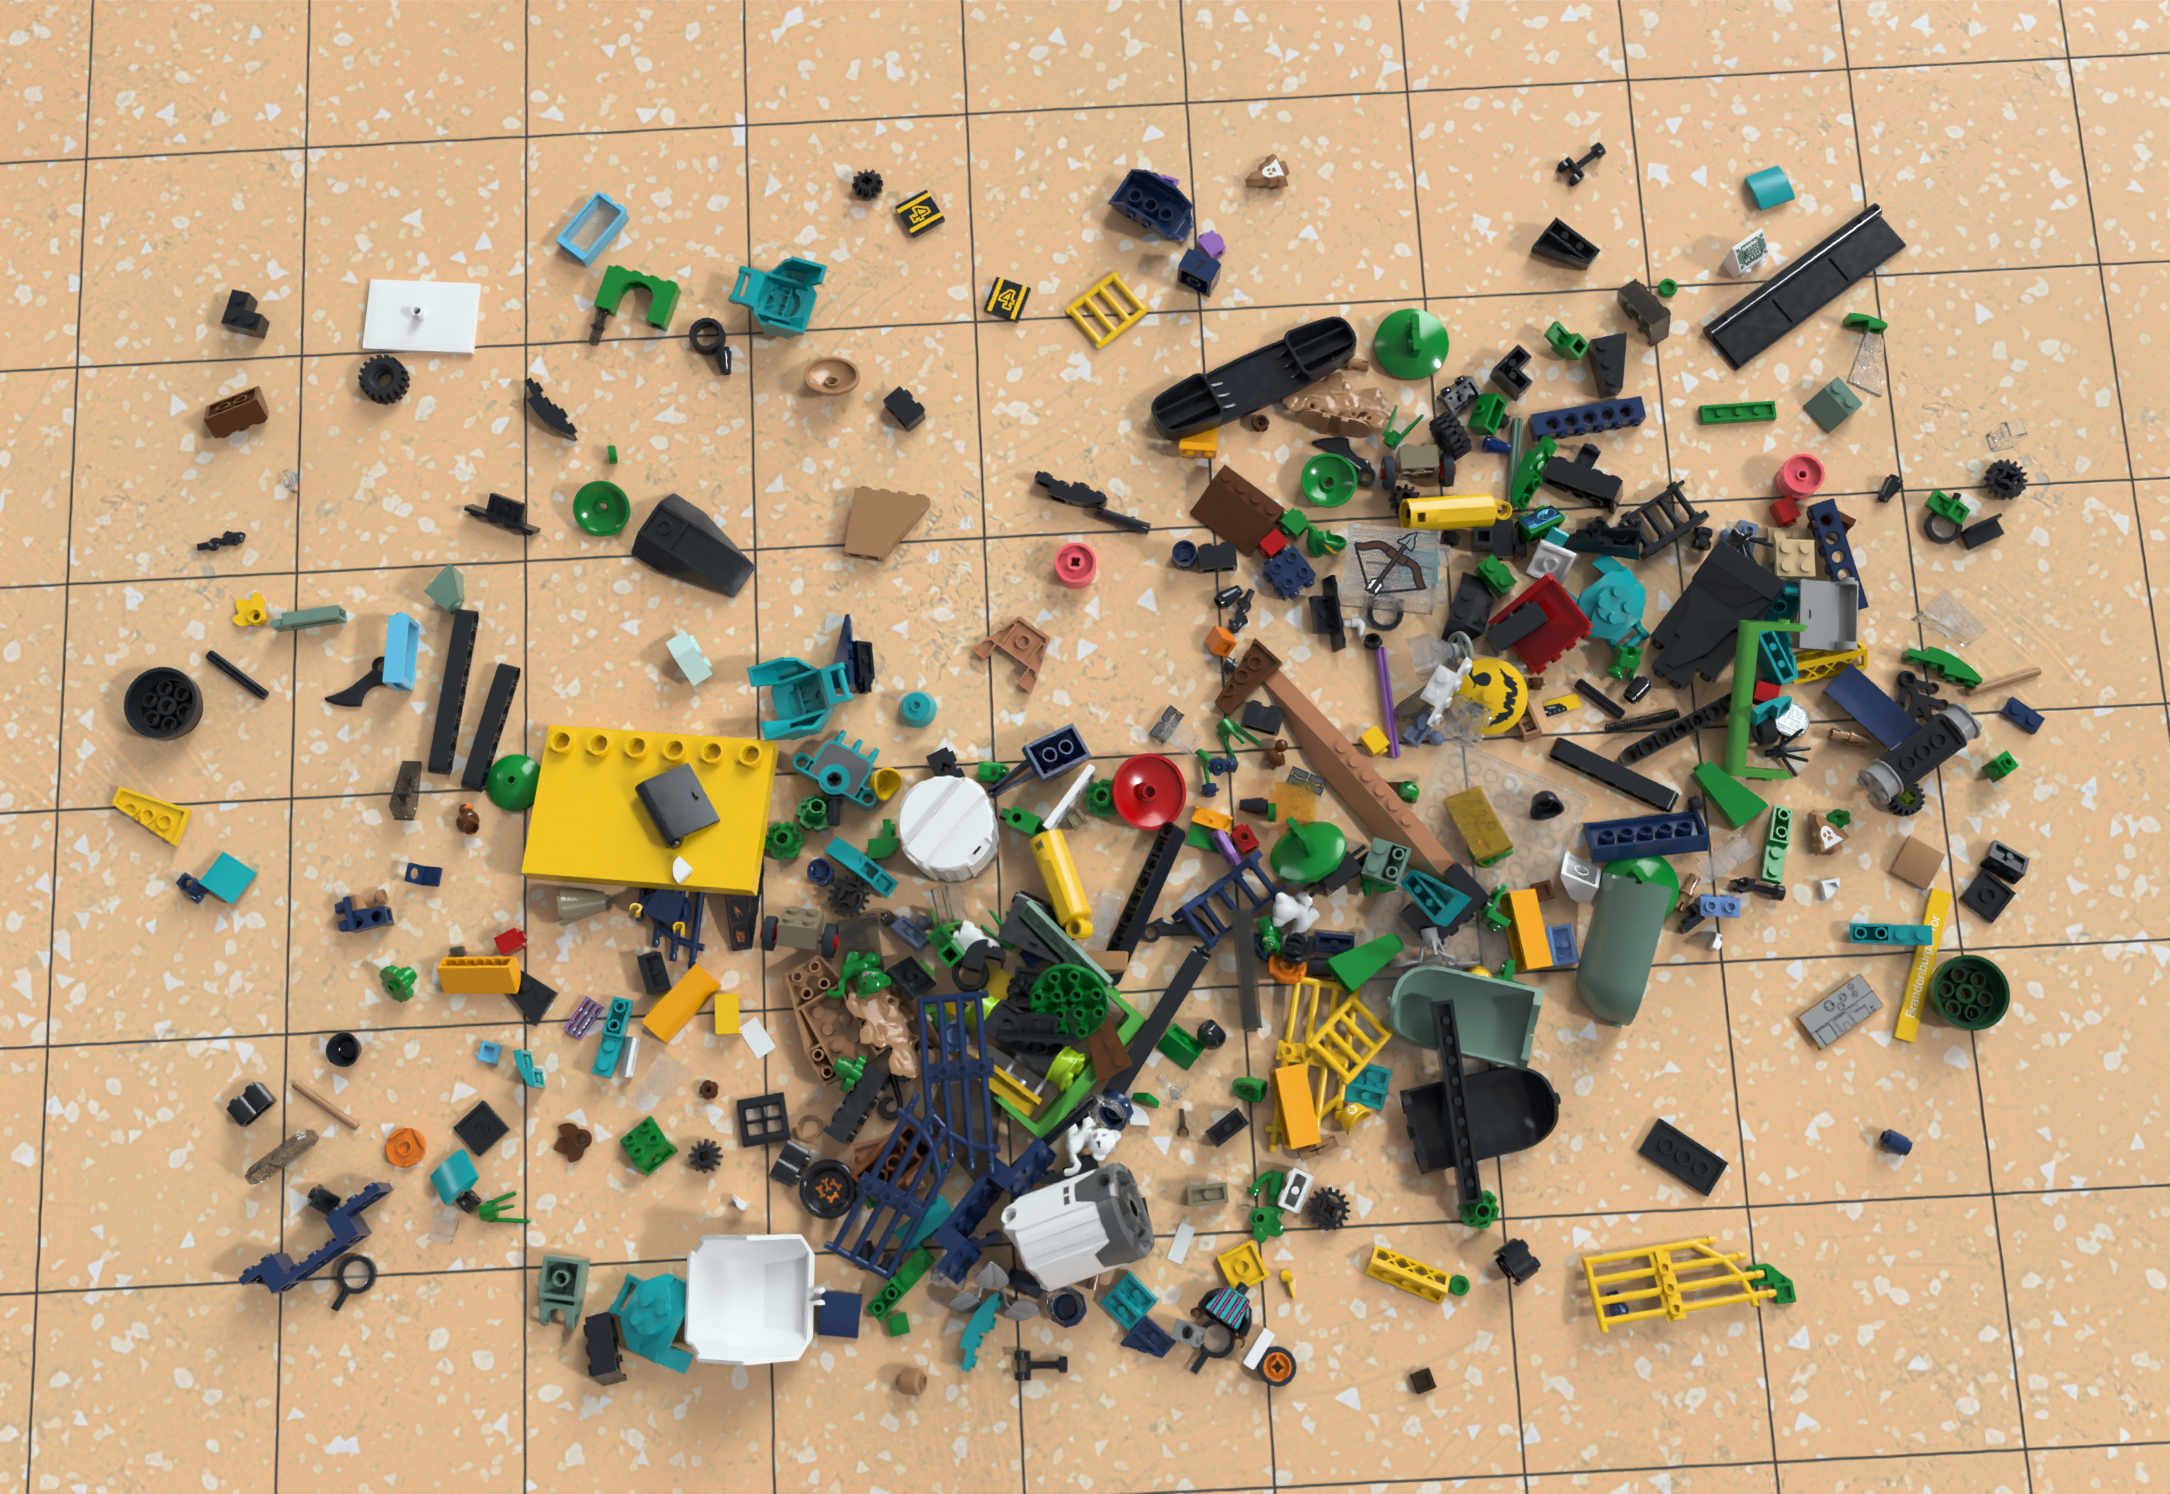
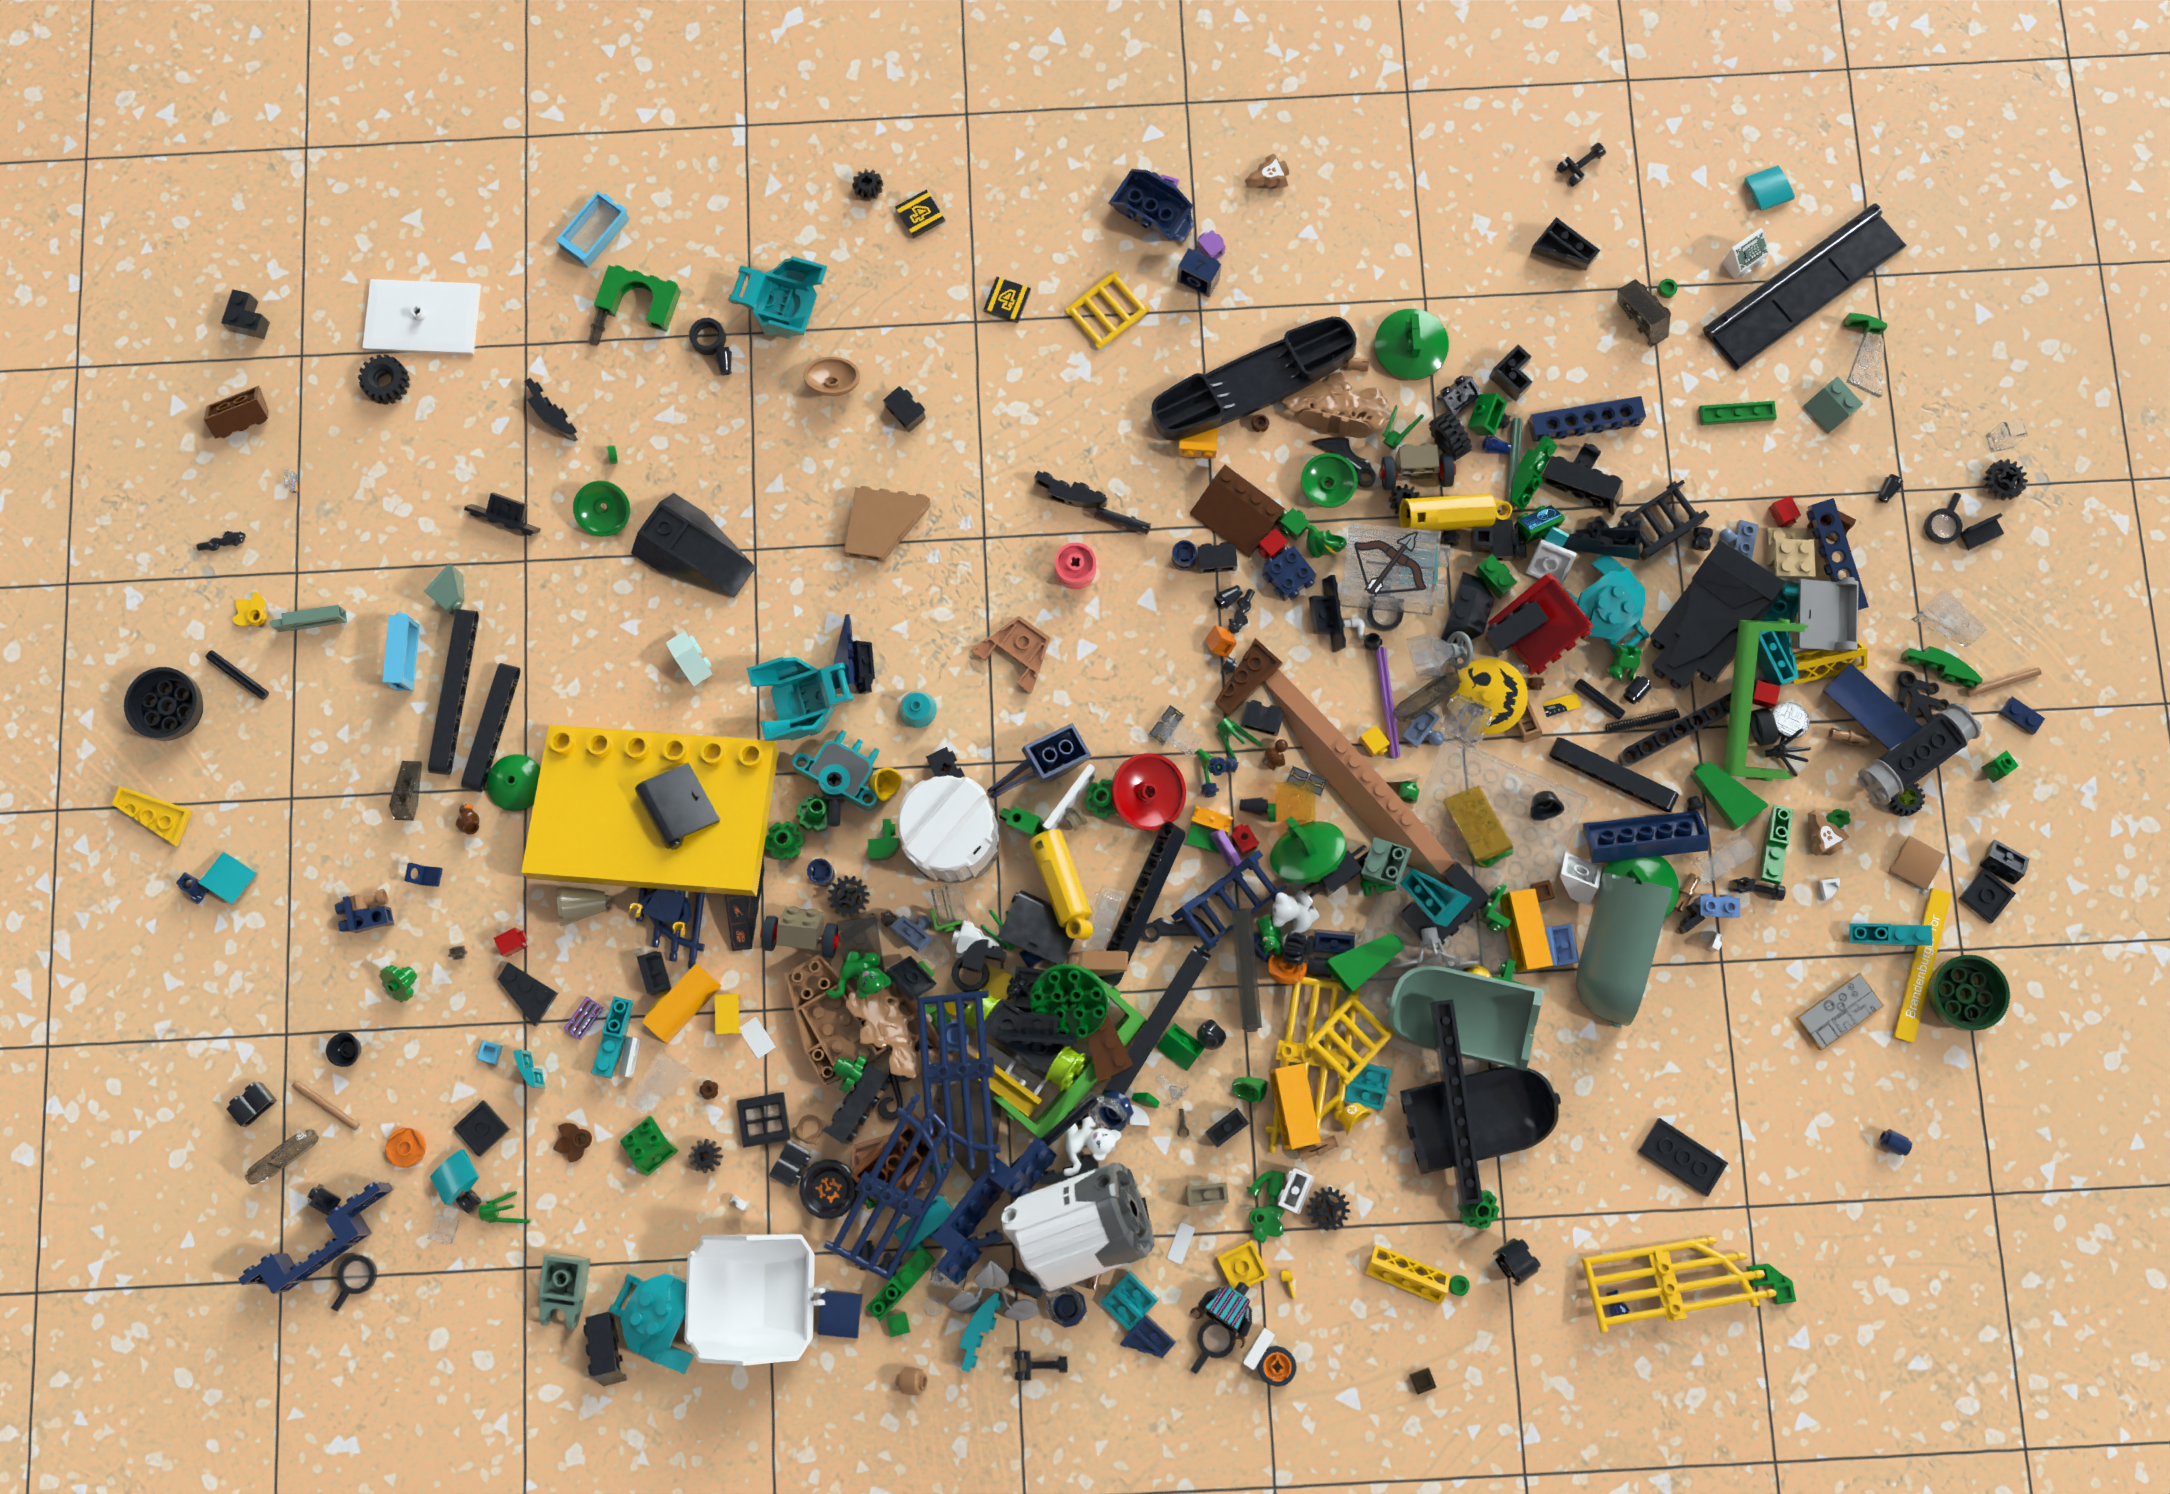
(355, 694): black piece -> none
(479, 975): light orange brick -> none
(681, 870): white tile -> none
(861, 866): teal slope -> none
(948, 947): green brick -> none
(991, 772): green rock -> none
(1061, 941): sand green plate -> none
(1181, 1331): light grey brick -> none
(1441, 688): white bracket -> none
(1564, 344): green brick -> none
(1608, 363): black wedge -> none
(1744, 539): black plant -> none
(1773, 708): teal slope -> none
(1800, 476): coral wheel -> none
(1946, 508): green slope -> none

